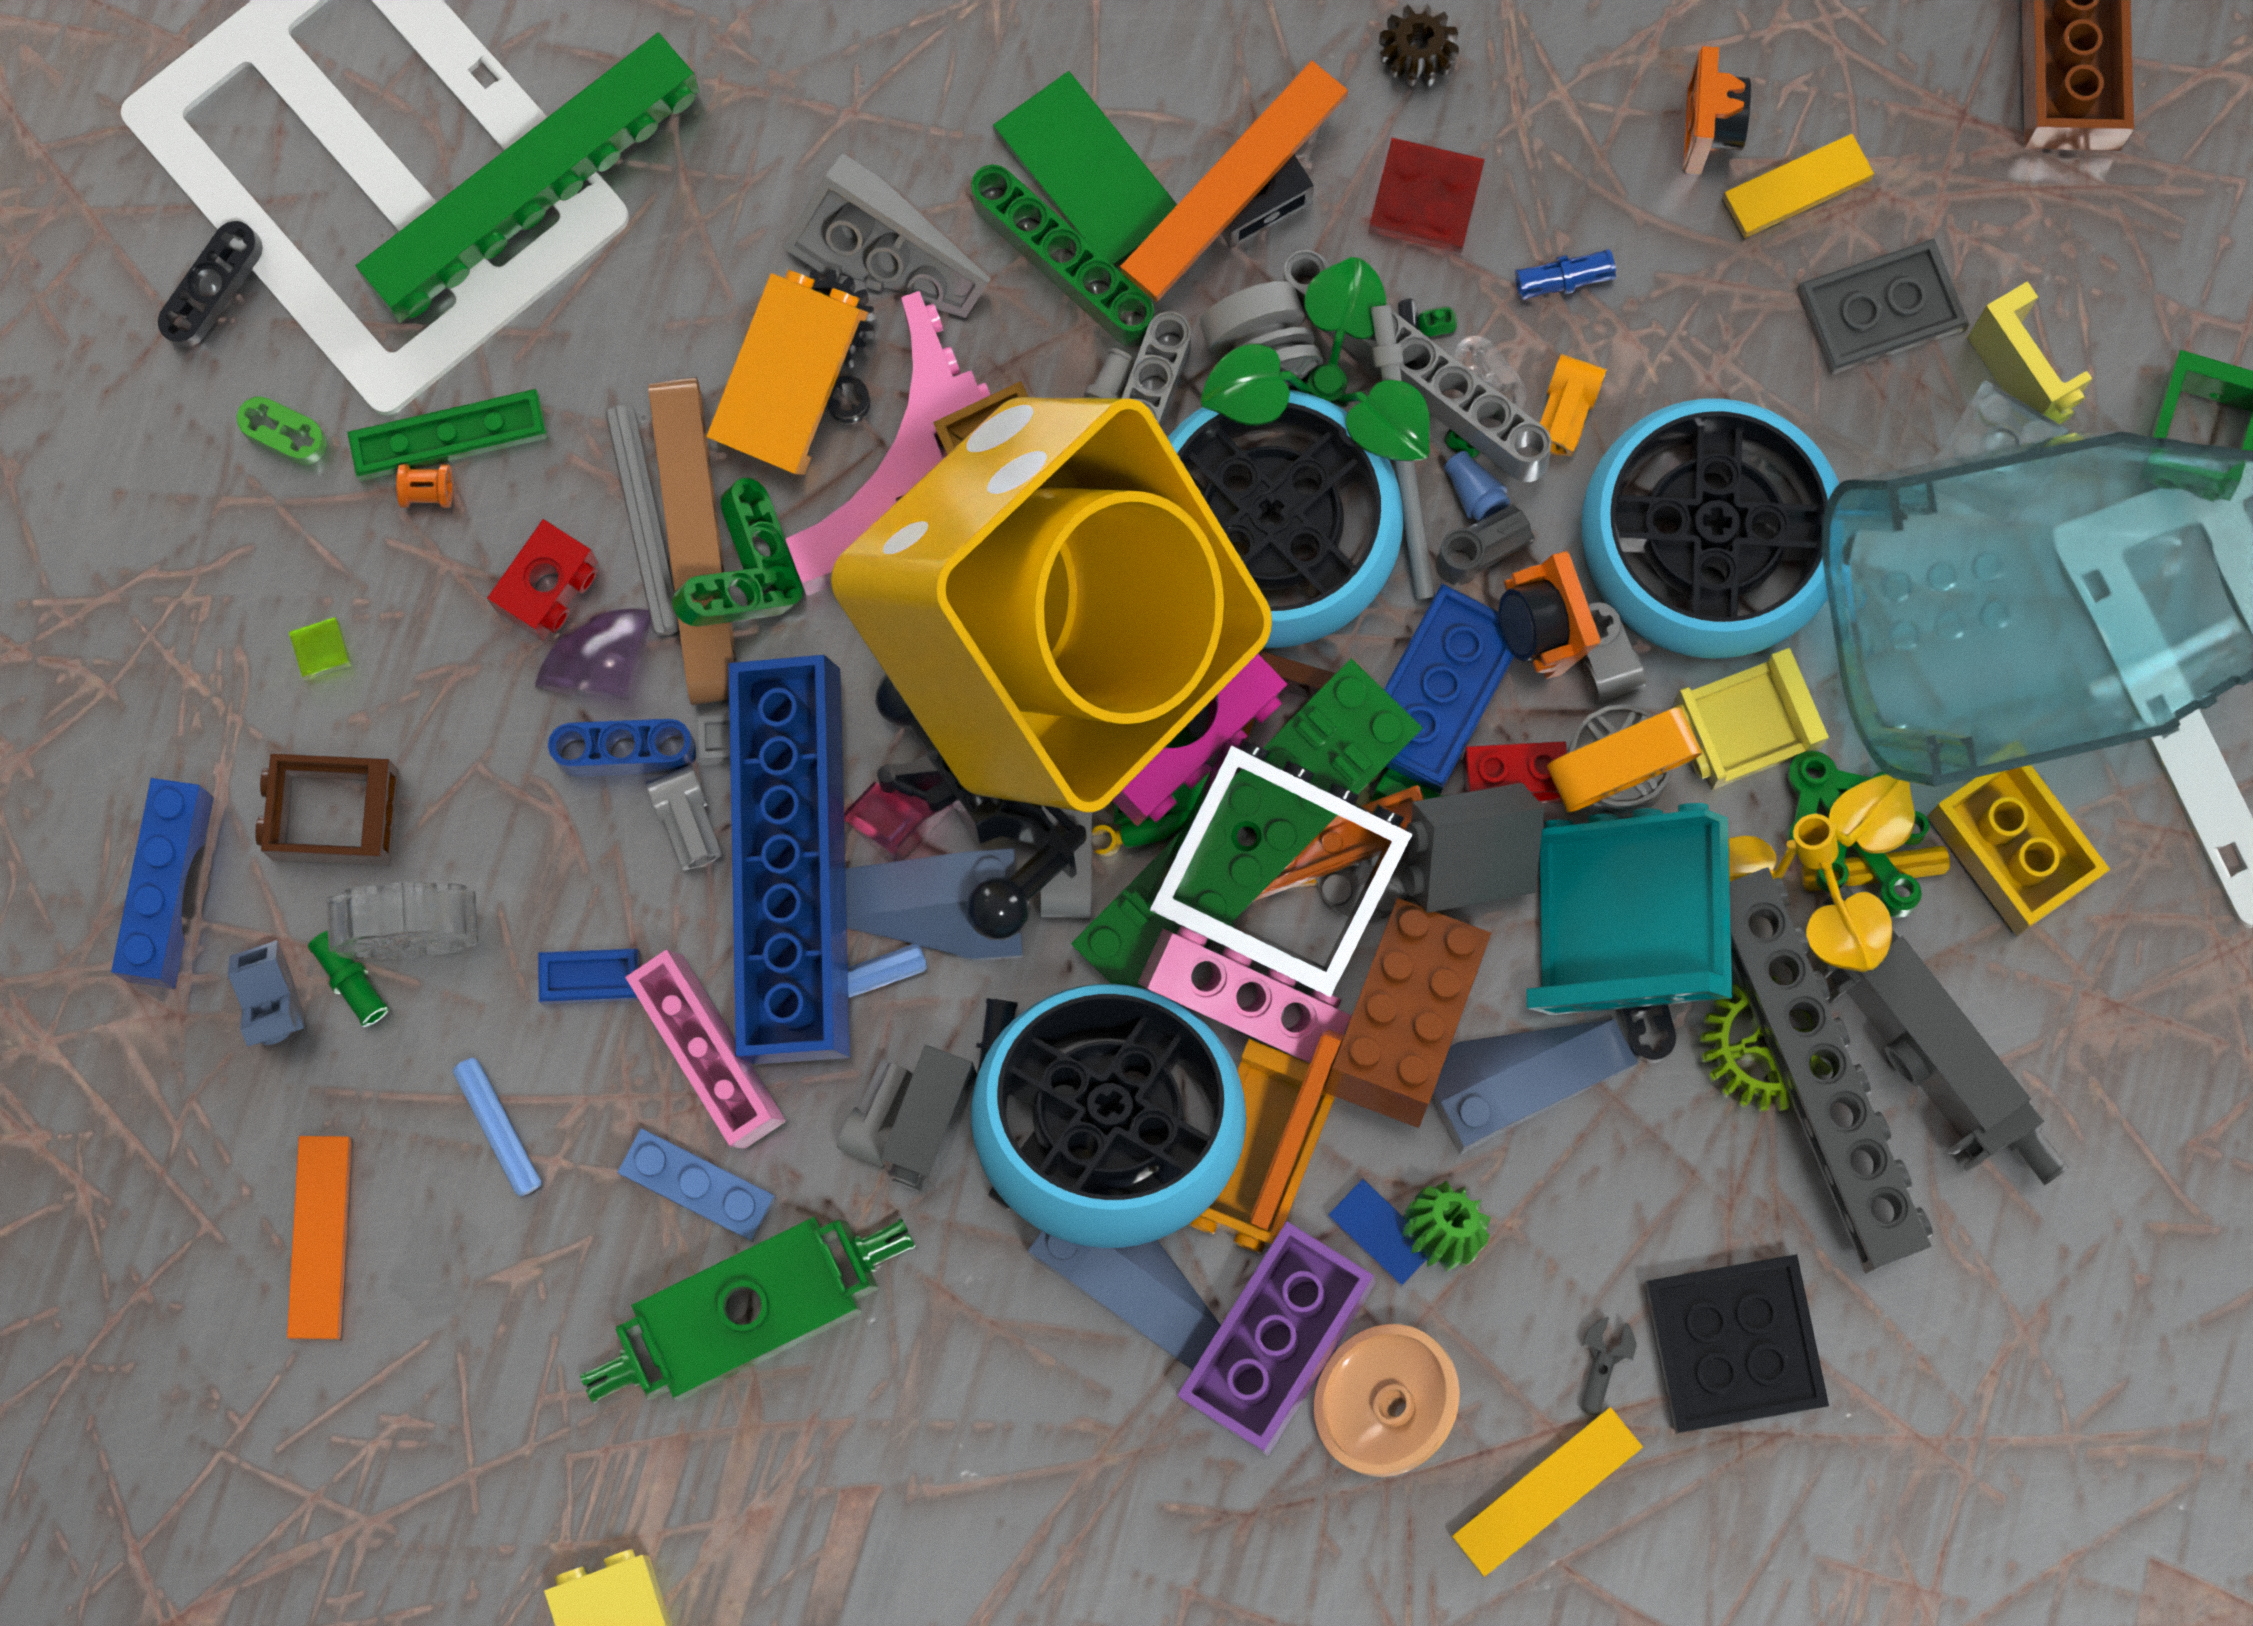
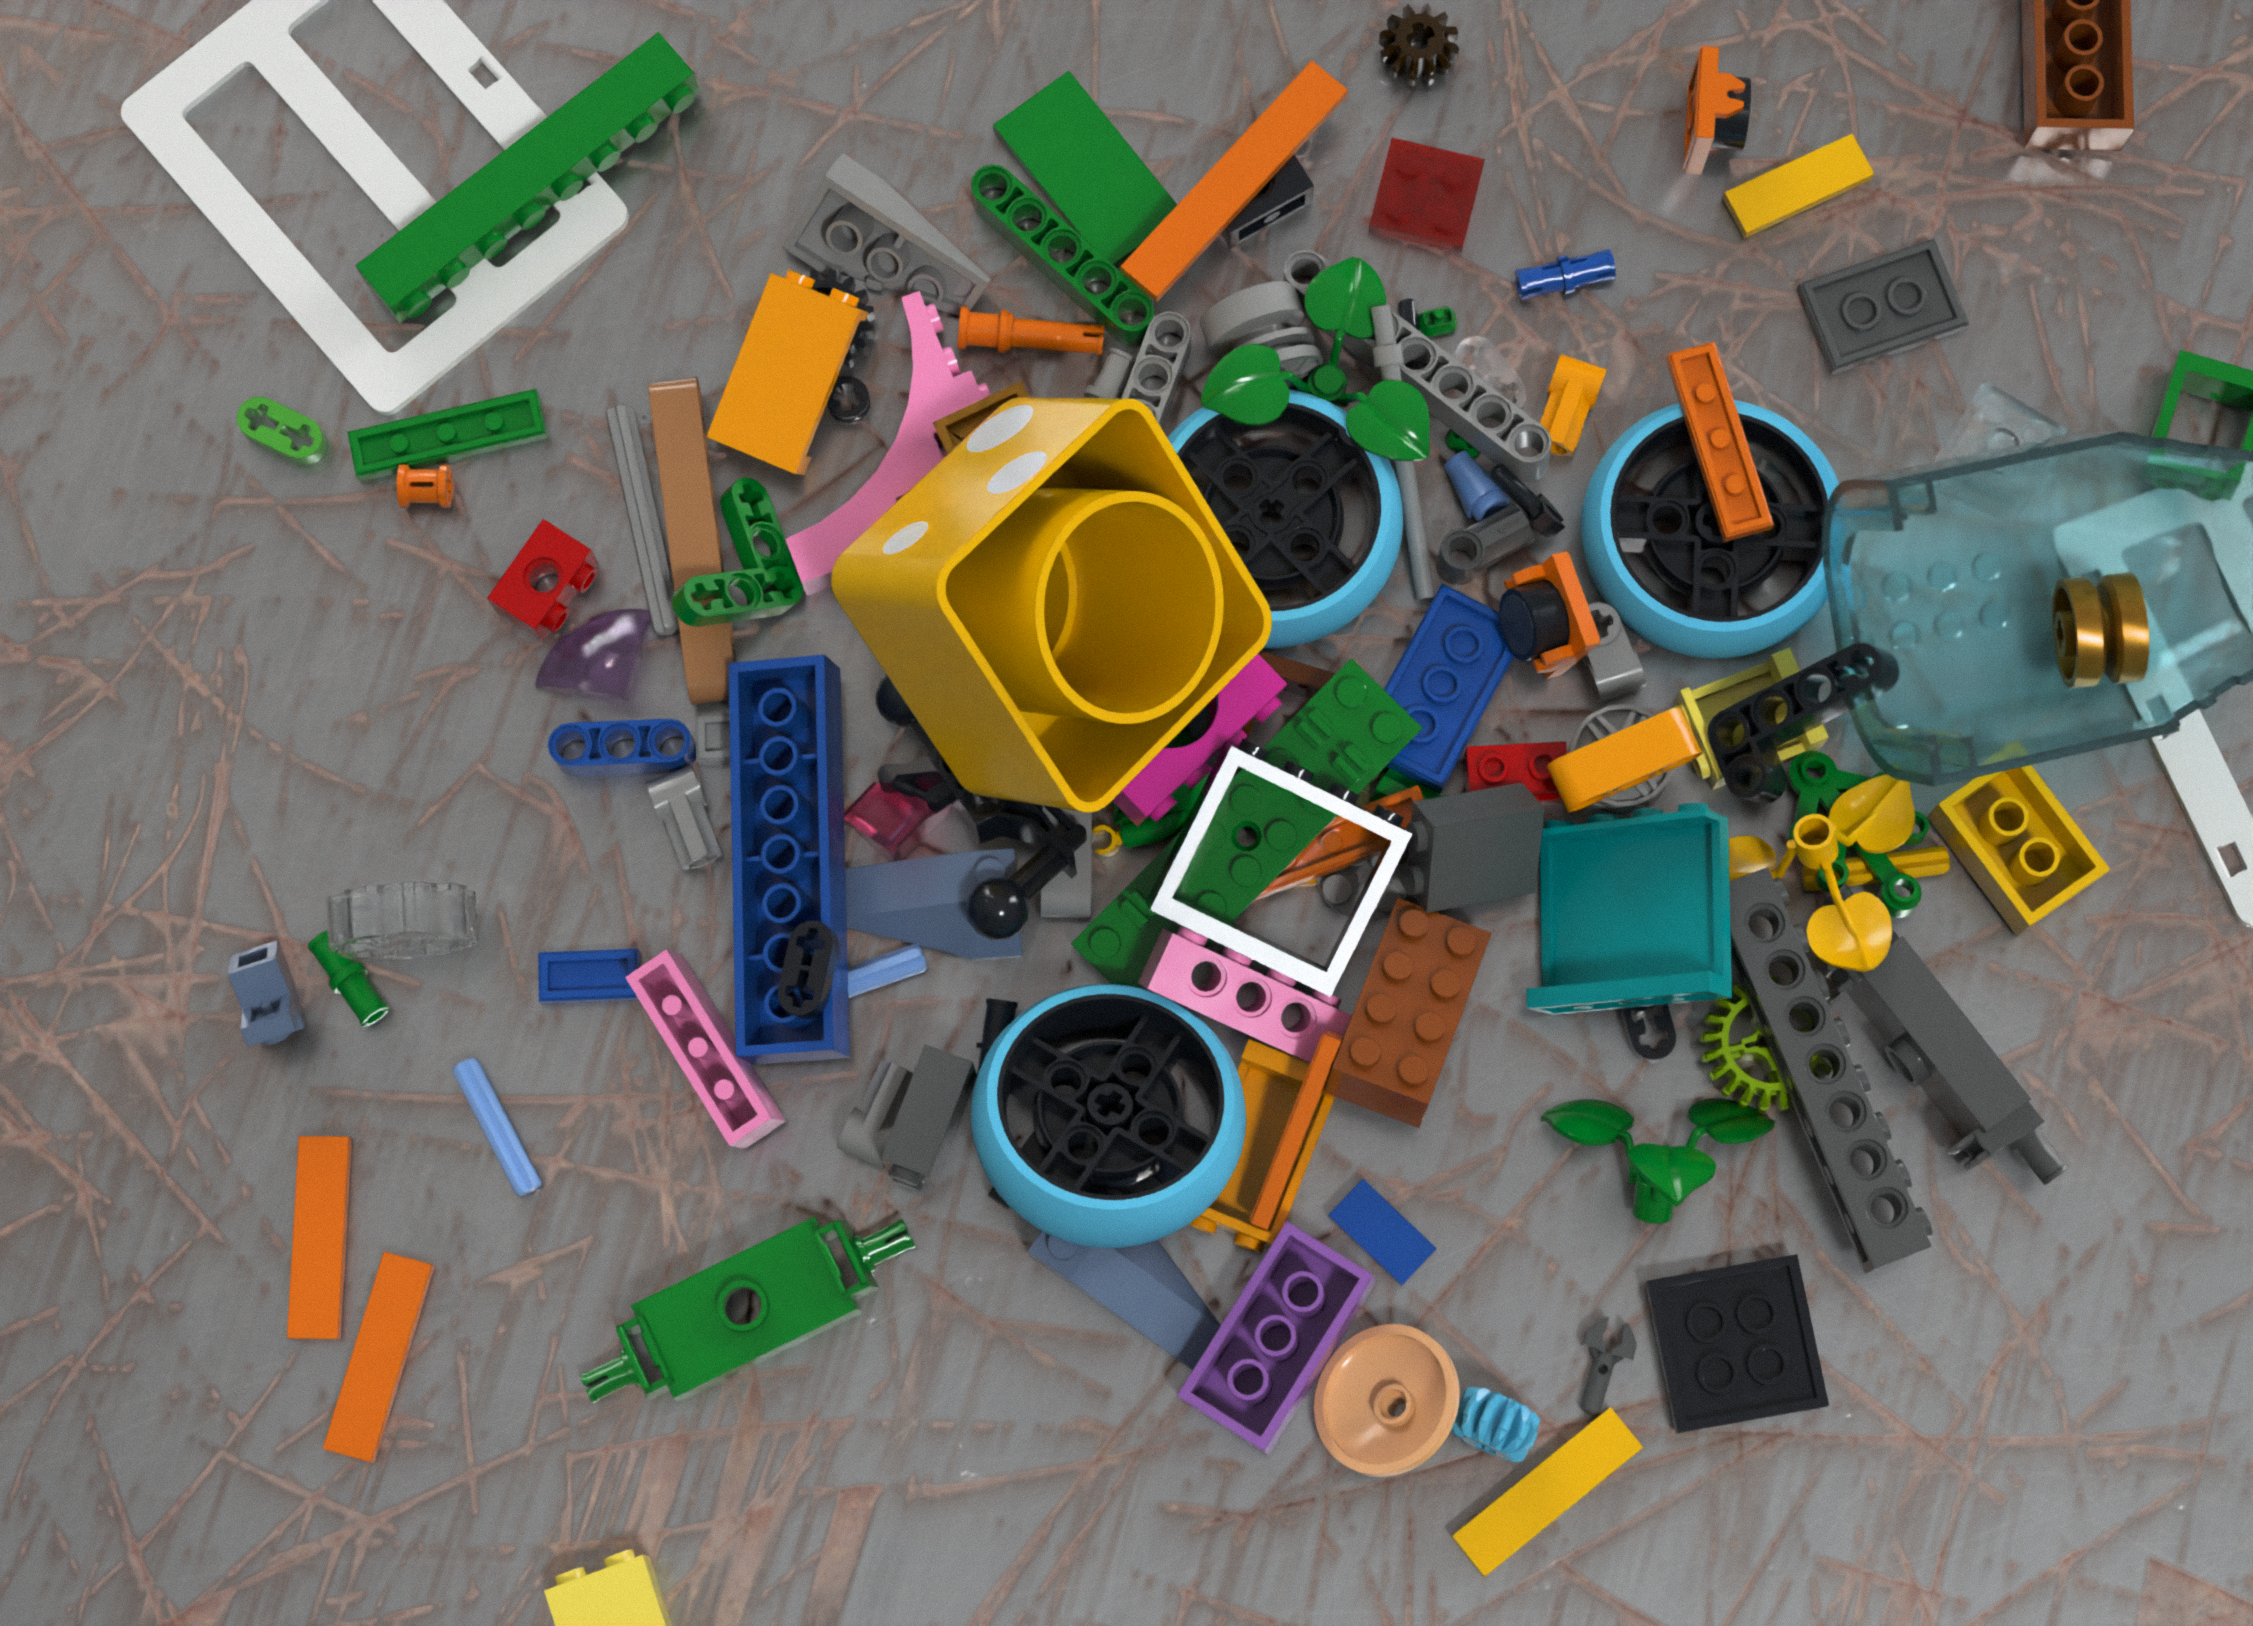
(151, 923): blue arch -> none
(189, 286): black beam -> none
(320, 648): clear neon green tile -> none
(378, 809): reddish brown window -> none
(378, 1357): none -> orange tile
(696, 1185): medium blue plate -> none
(797, 967): none -> black beam
(1005, 331): none -> orange pin
(1446, 1226): bright green gear -> none
(1495, 1424): none -> medium azure gear
(1514, 1077): sand blue wedge -> none
(1539, 509): none -> black bar
(1660, 1173): none -> green plant
(1719, 441): none -> orange tile
(1803, 714): none -> black beam
(2018, 361): light yellow panel -> none
(2100, 630): none -> pearl gold wheel

